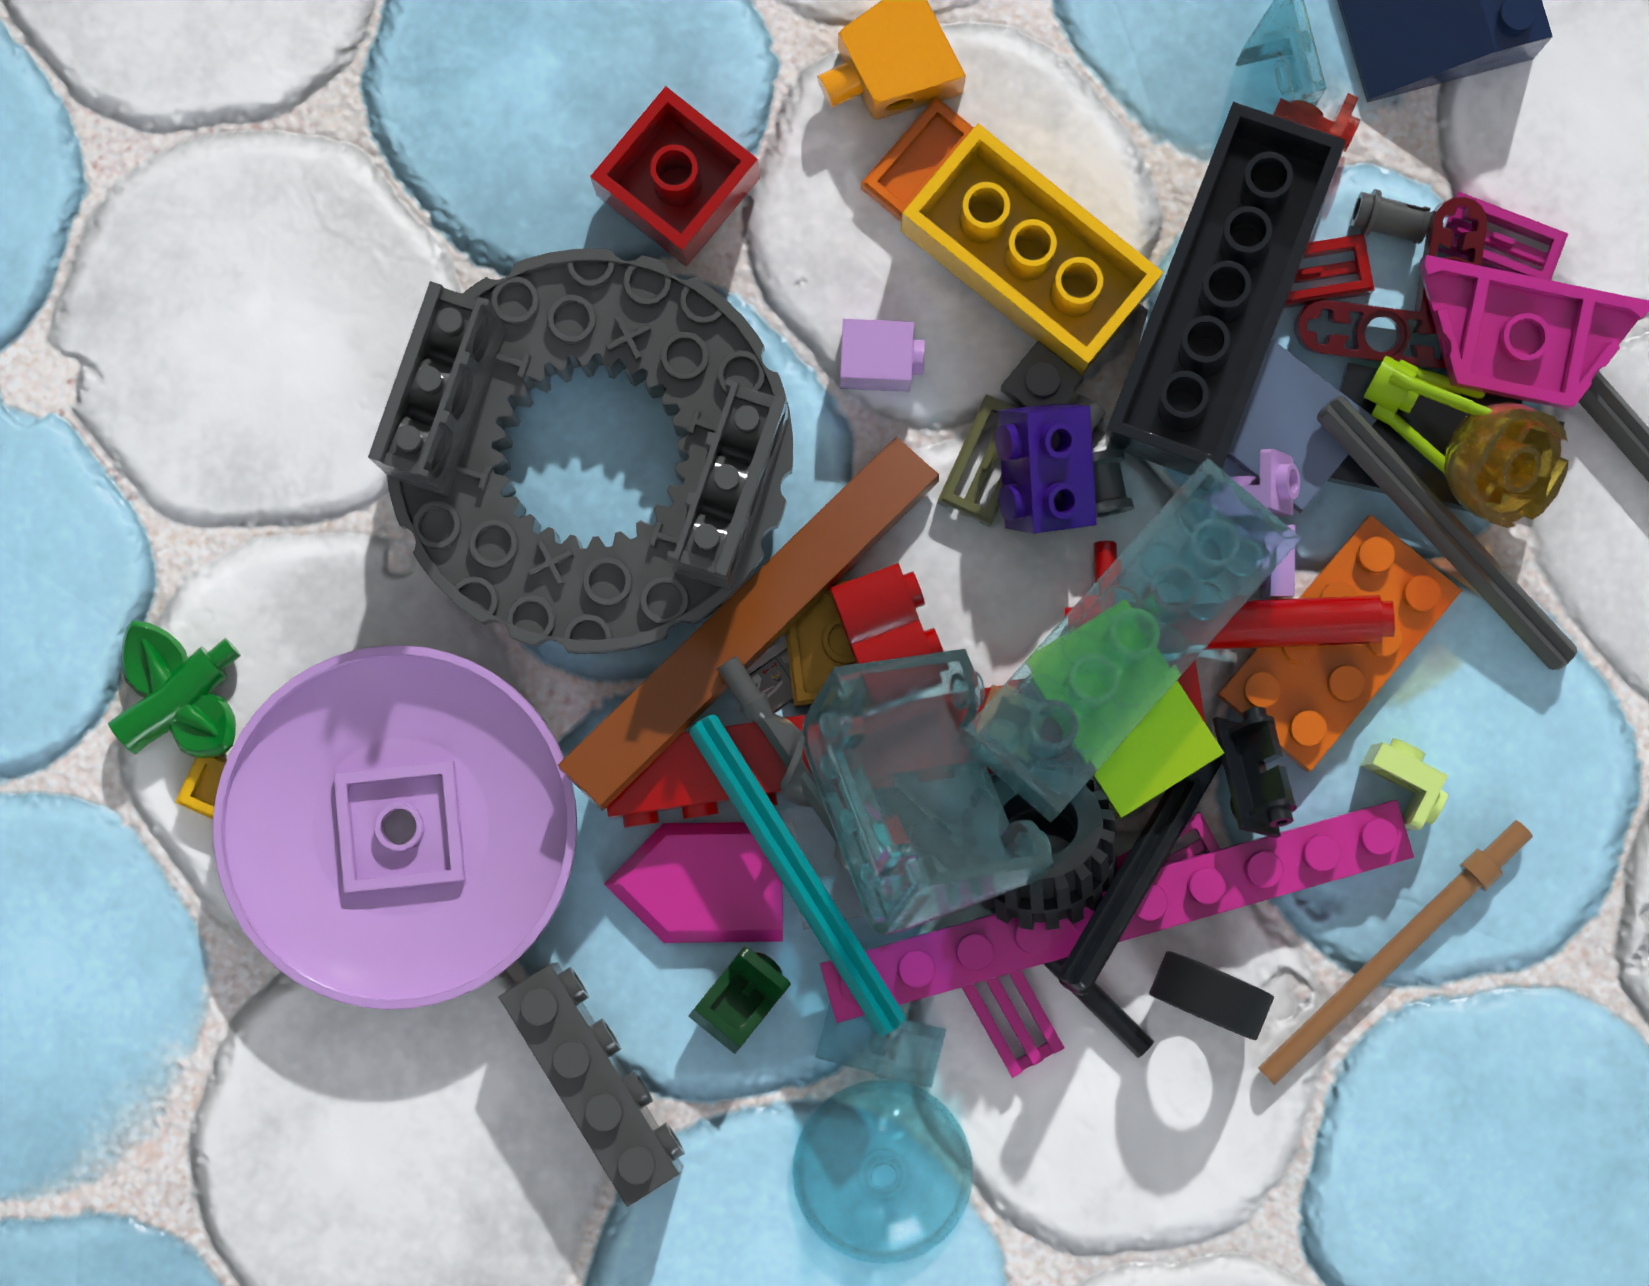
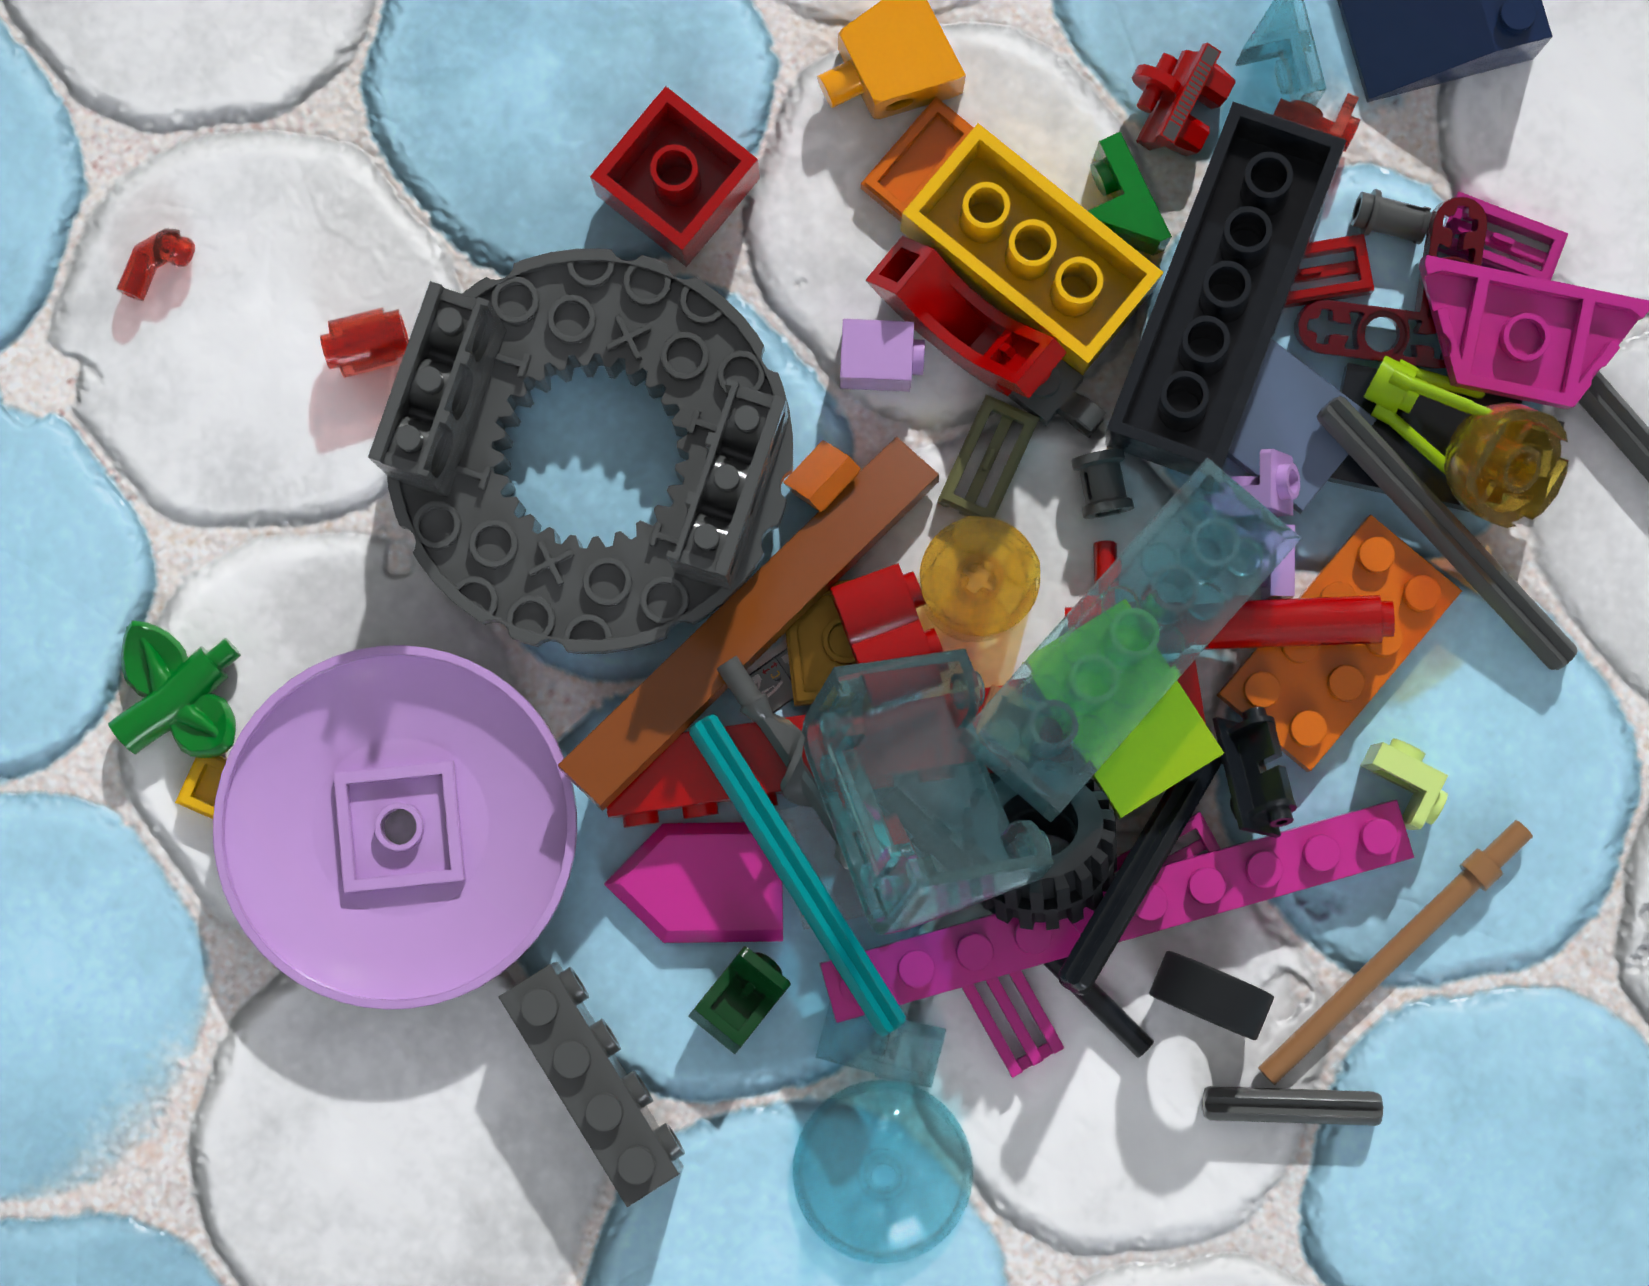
(151, 254): none -> clear red arm
(365, 341): none -> clear red brick
(822, 476): none -> orange tile
(962, 323): none -> red arch
(1012, 573): none -> clear yellow brick
(1046, 468): dark purple brick -> none
(1132, 210): none -> green slope
(1171, 94): none -> red hips
(1292, 1106): none -> dark grey axle

